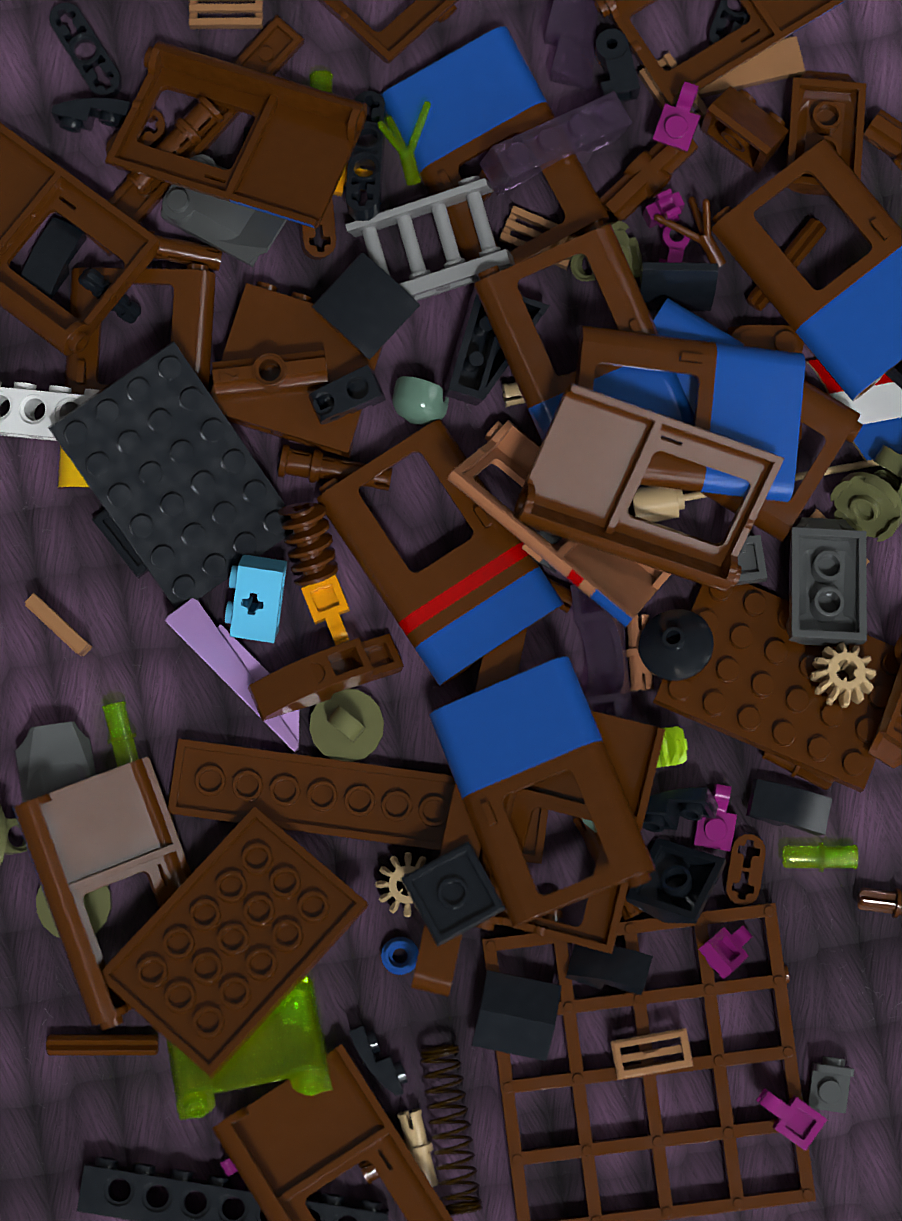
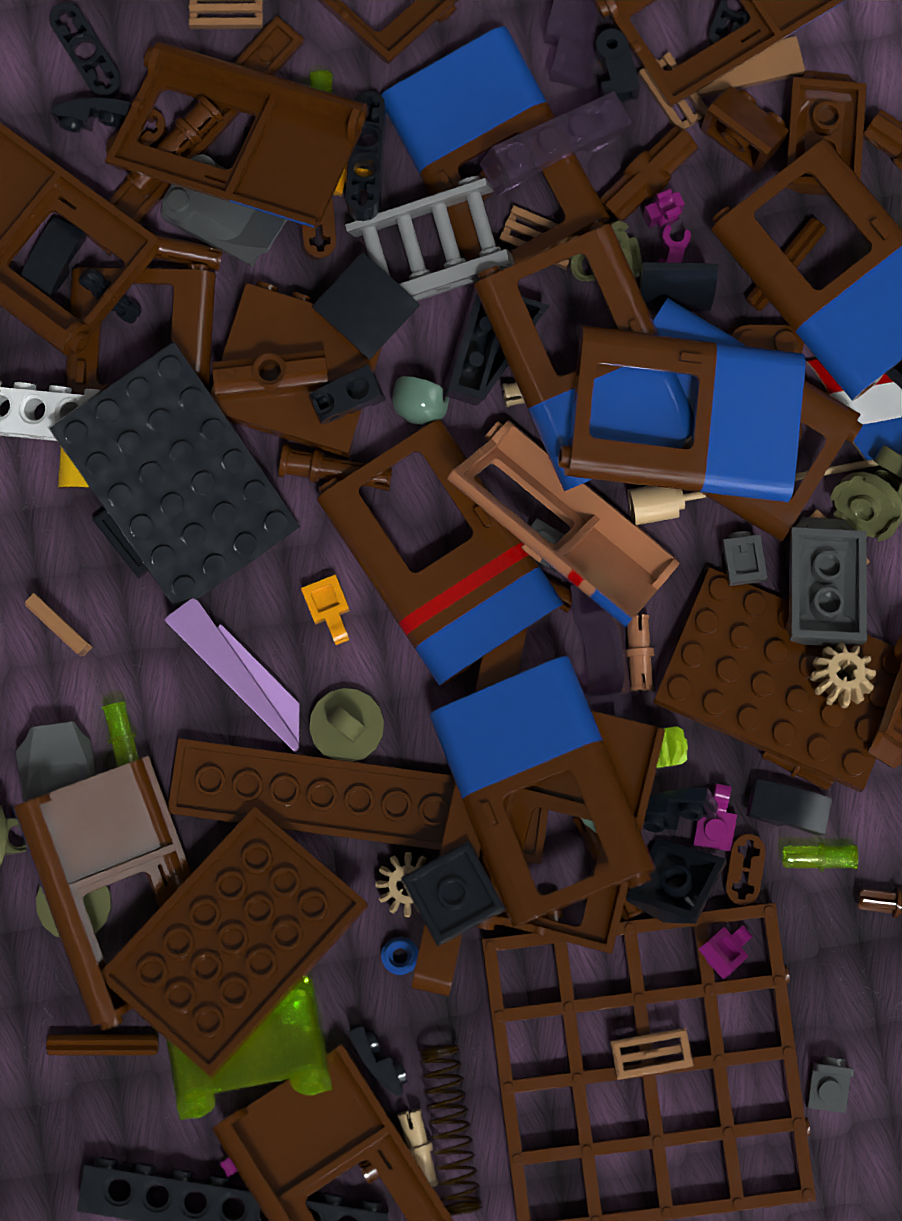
(267, 580): medium azure brick -> none
(311, 542): reddish brown piece -> none
(323, 674): reddish brown slope -> none
(406, 153): clear neon green plant -> none
(516, 1015): black slope -> none
(595, 465): reddish brown piece -> none
(621, 969): black slope -> none
(677, 123): magenta plate -> none
(681, 659): black dish -> none
(705, 238): reddish brown plant -> none
(794, 1120): magenta plate -> none

